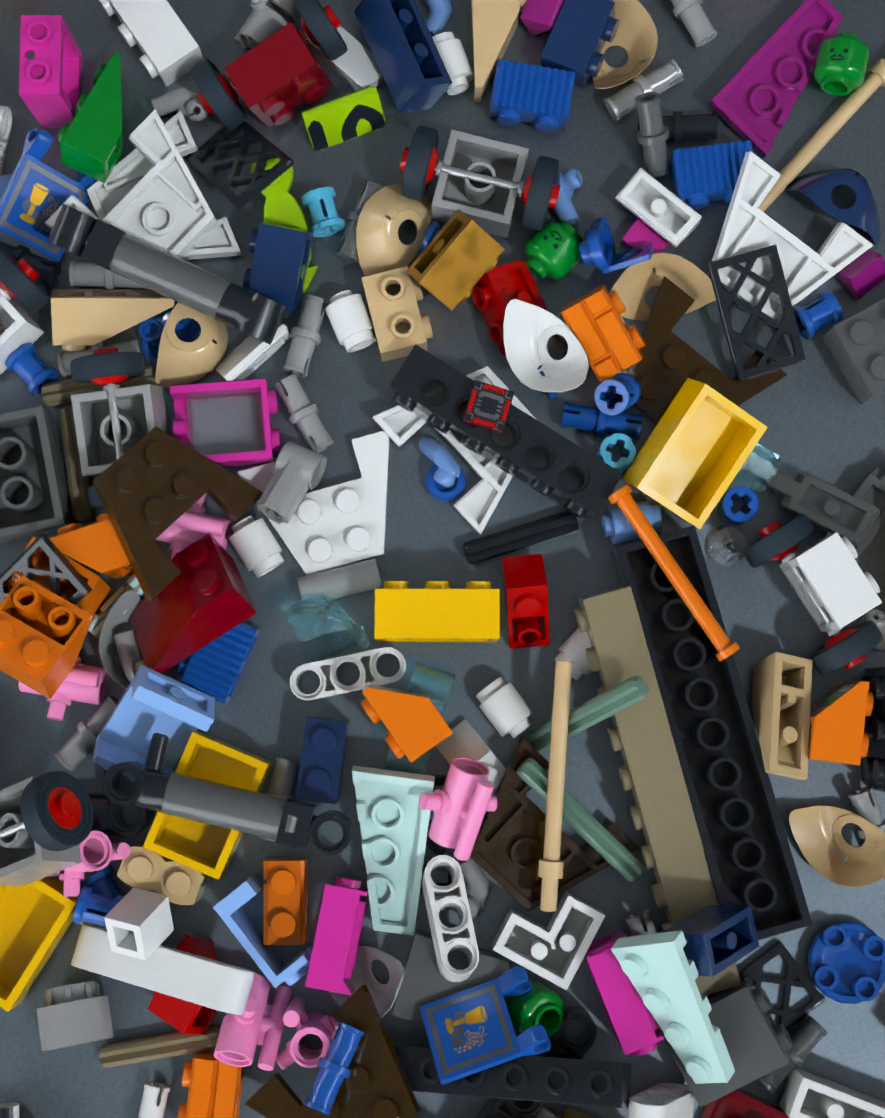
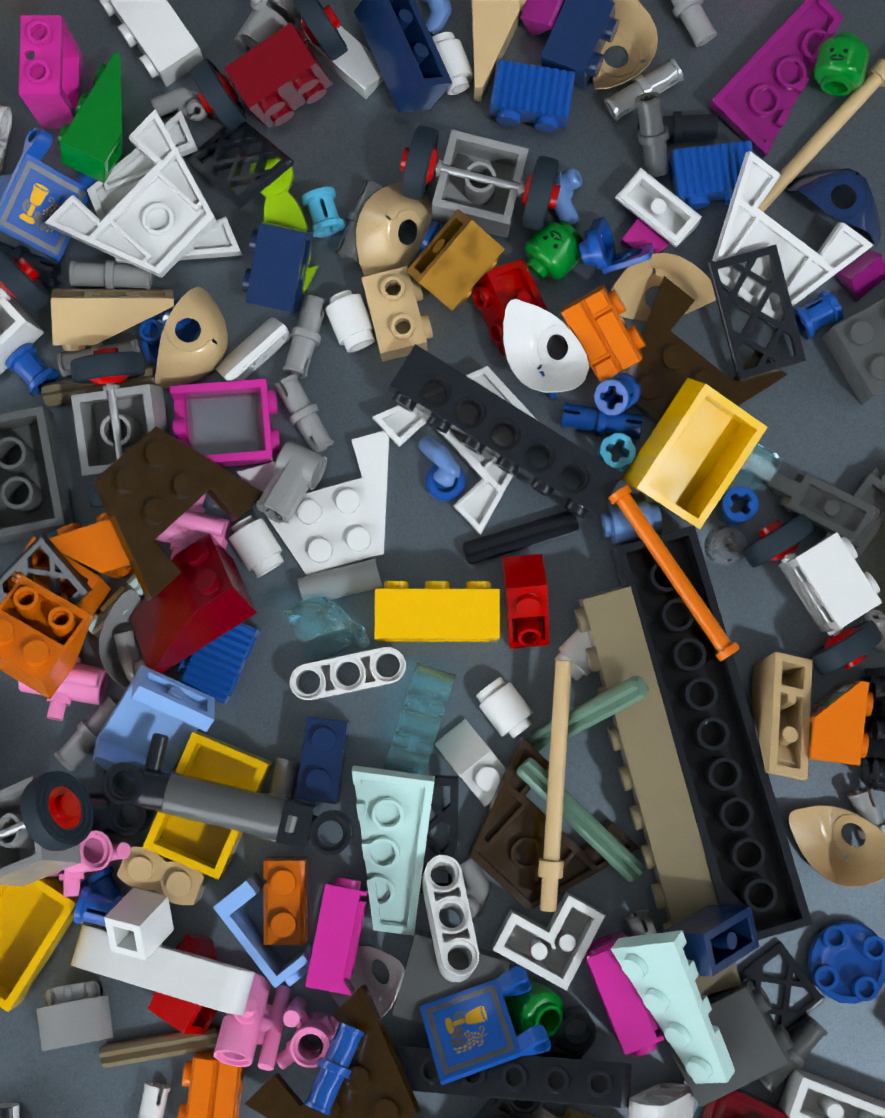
(77, 484): dark tan axle -> none
(166, 274): piece -> none
(344, 118): lime slope -> none
(409, 717): orange slope -> none
(460, 806): bright pink pin -> none
(488, 406): tile -> none

